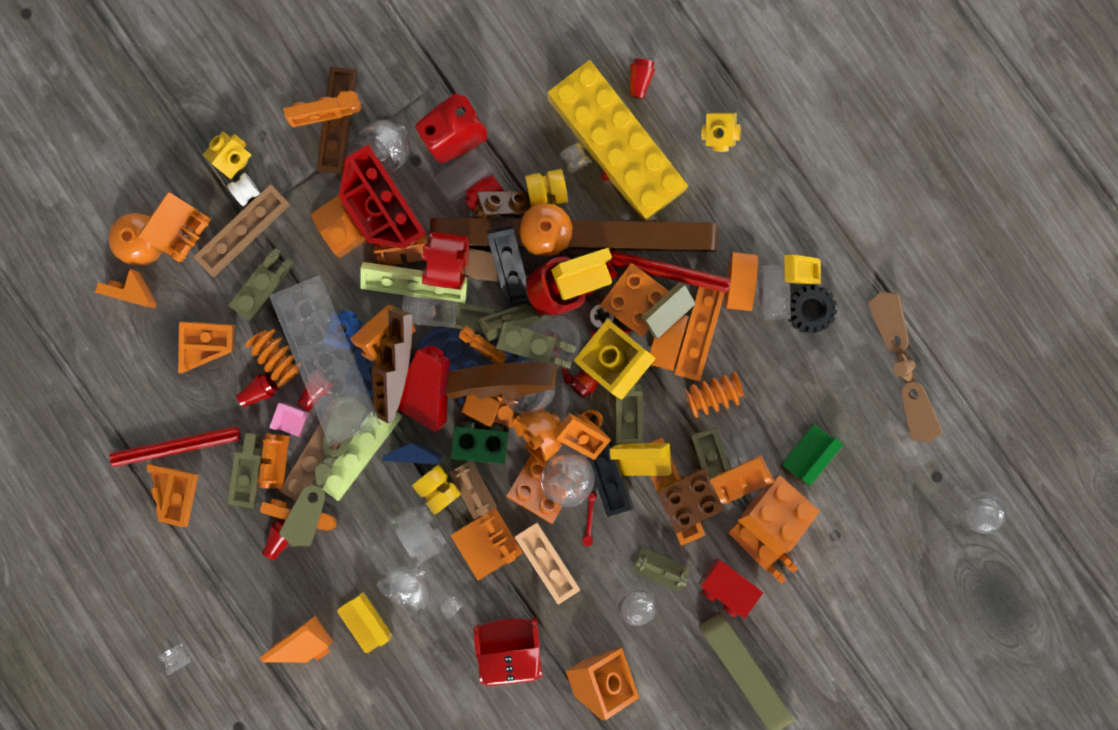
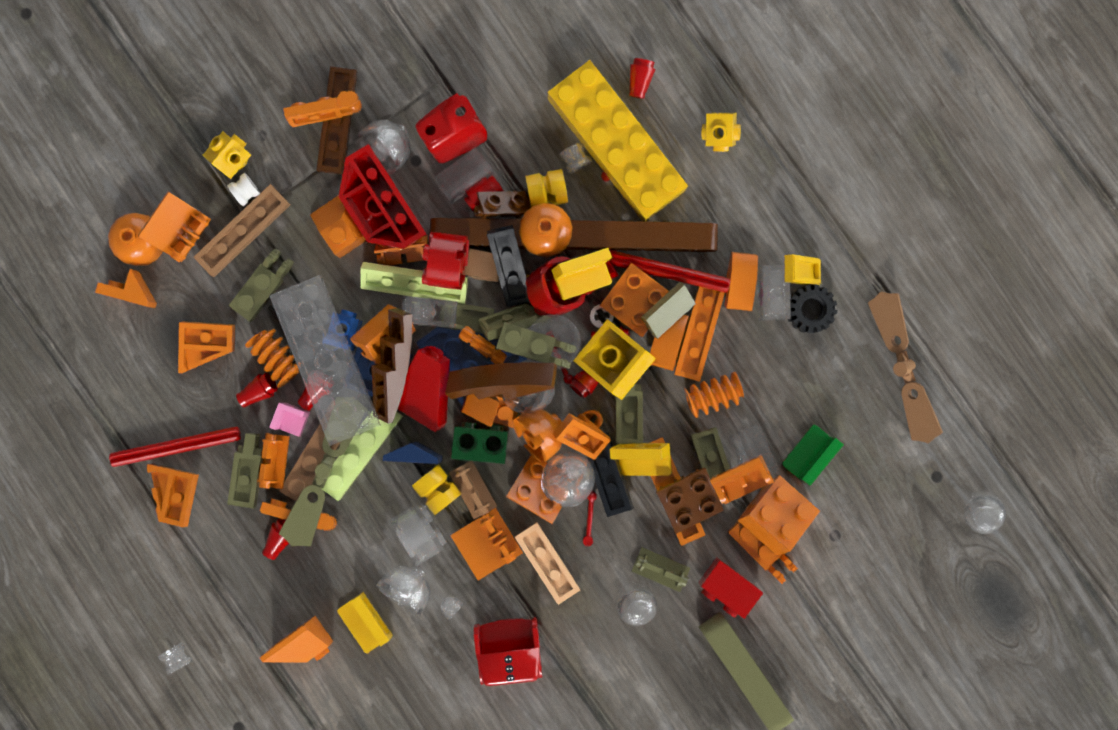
(603, 683): orange slope -> none

